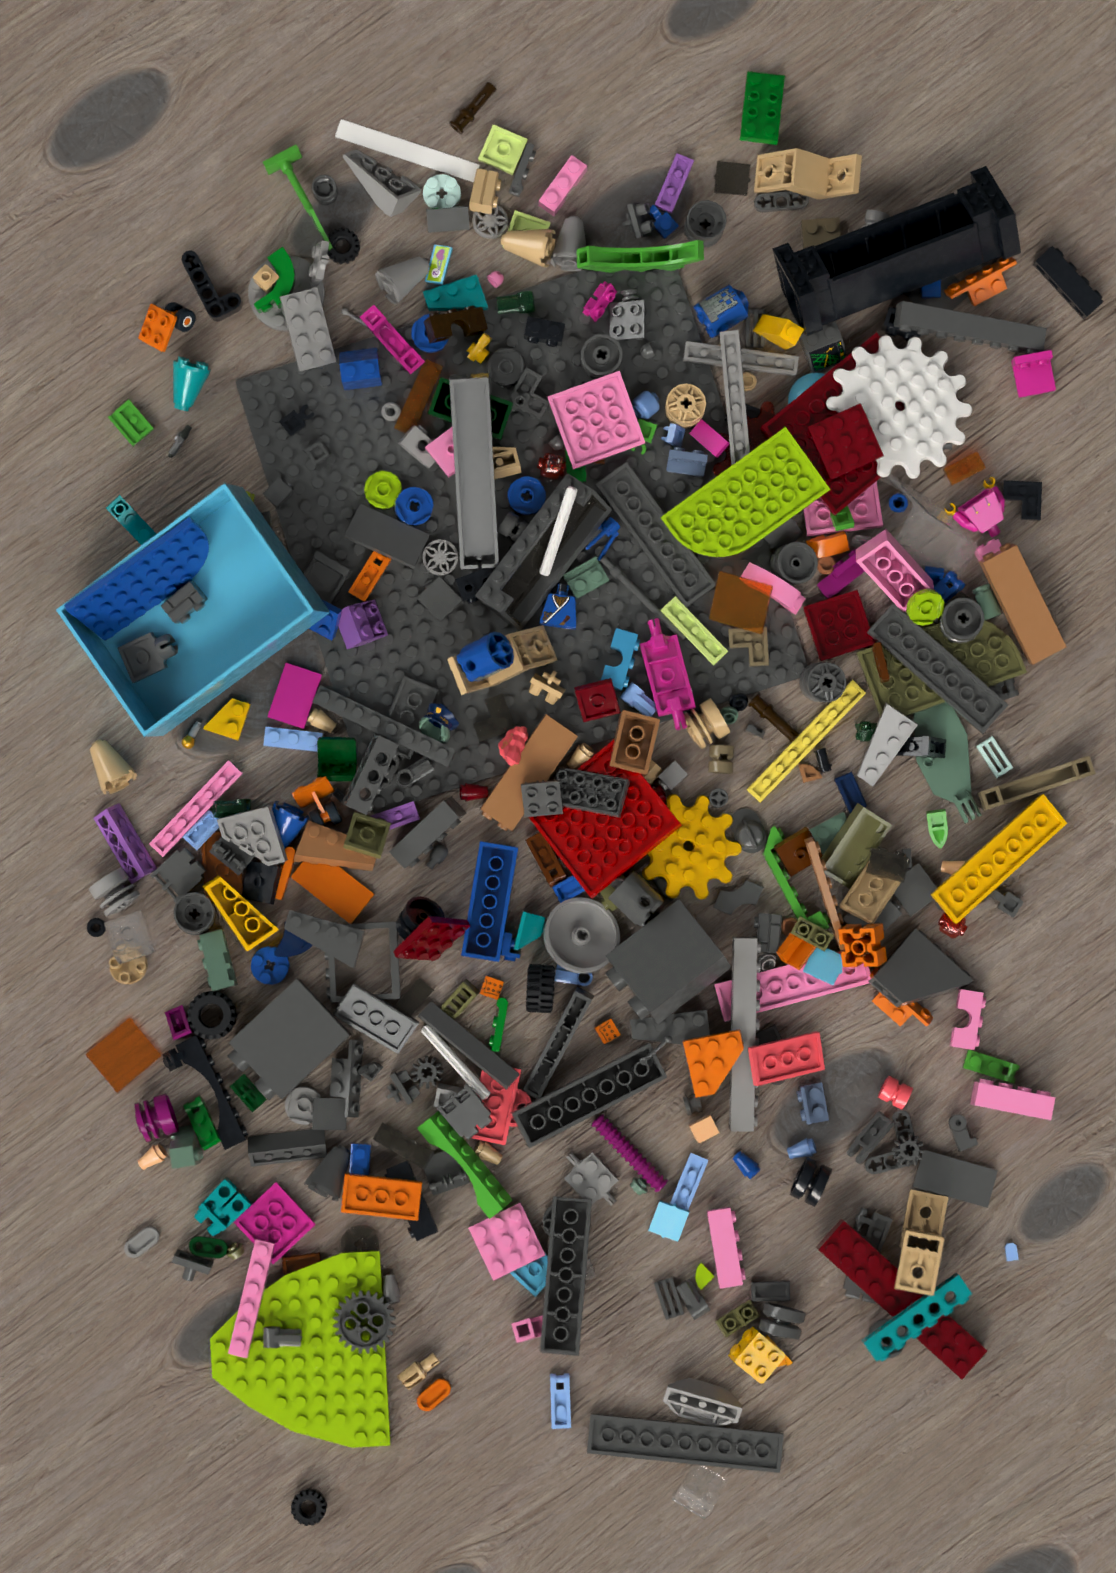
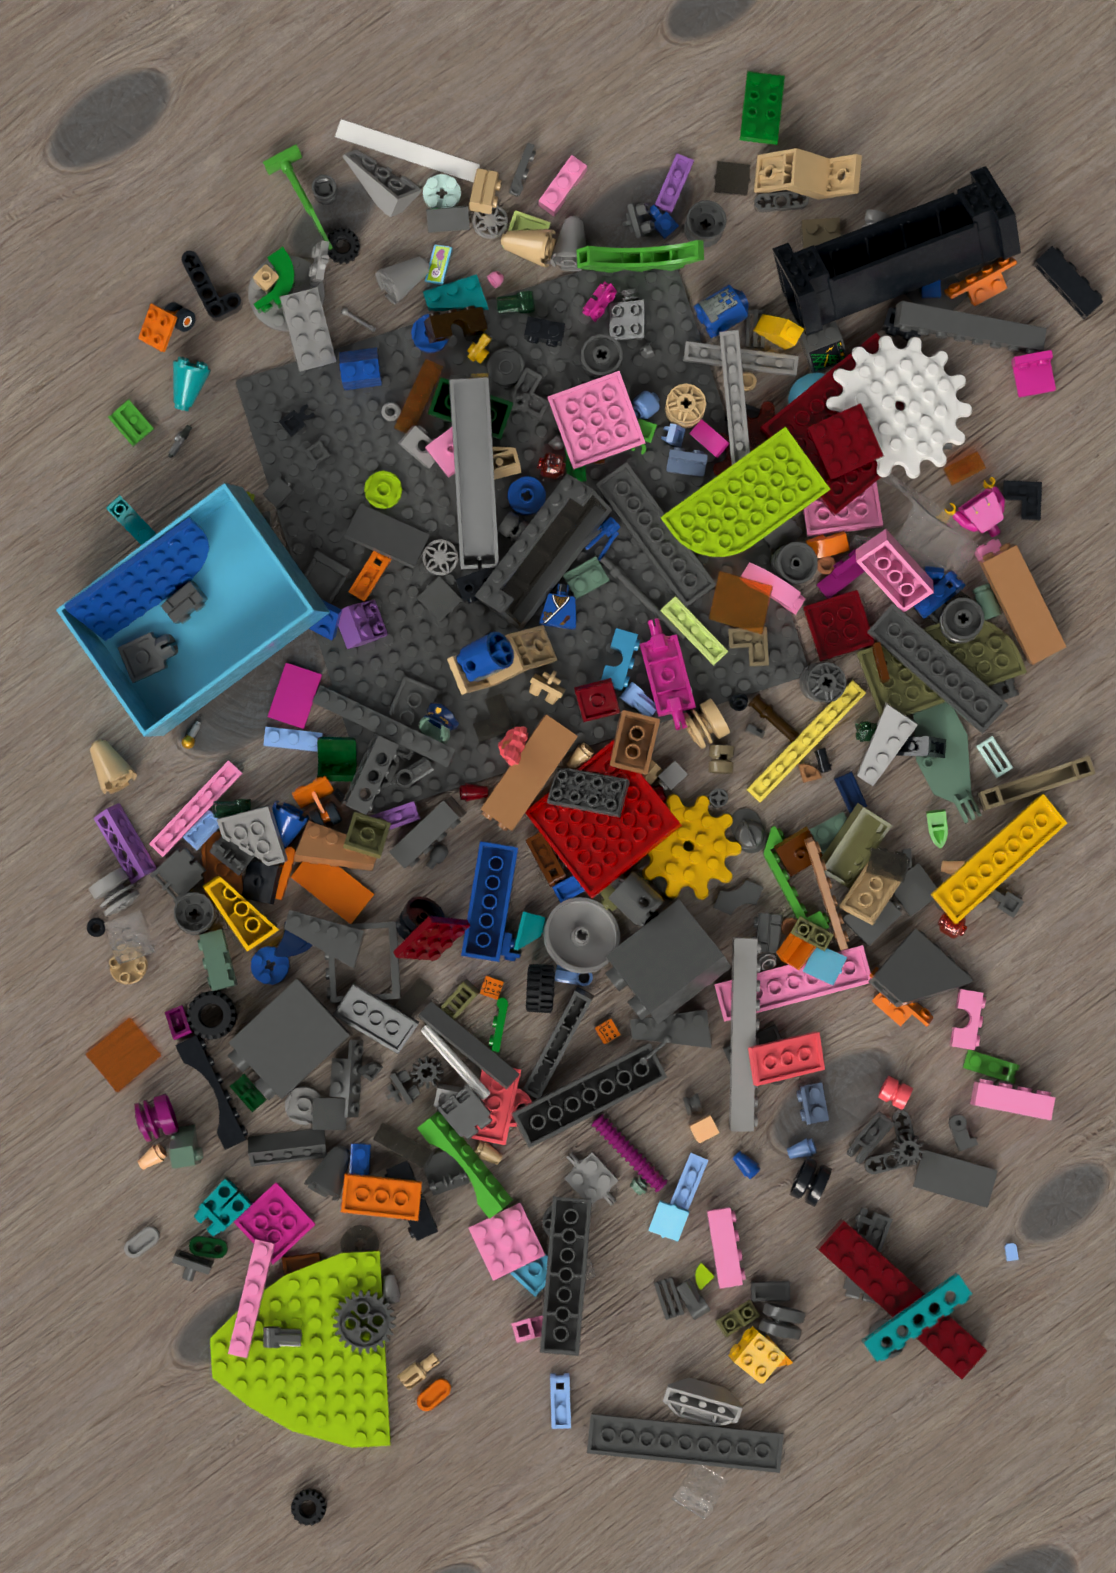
(172, 1059): black plate -> none
(202, 1123): green plate -> none
(229, 720): yellow wing -> none
(235, 1250): olive plate -> none
(321, 720): tan cone -> none
(391, 339): dark pink slope -> none
(416, 495): blue plate -> none
(465, 113): dark brown pin -> none
(503, 149): yellowish green plate -> none
(542, 798): dark grey hinge -> none
(558, 530): white axle -> none
(712, 1059): orange plate -> none
(729, 714): sand green plate -> none
(842, 520): bright green plate -> none
(862, 945): orange brick -> none
(898, 498): blue cone -> none
(921, 1242): tan bracket -> none
(925, 606): lime tile -> none

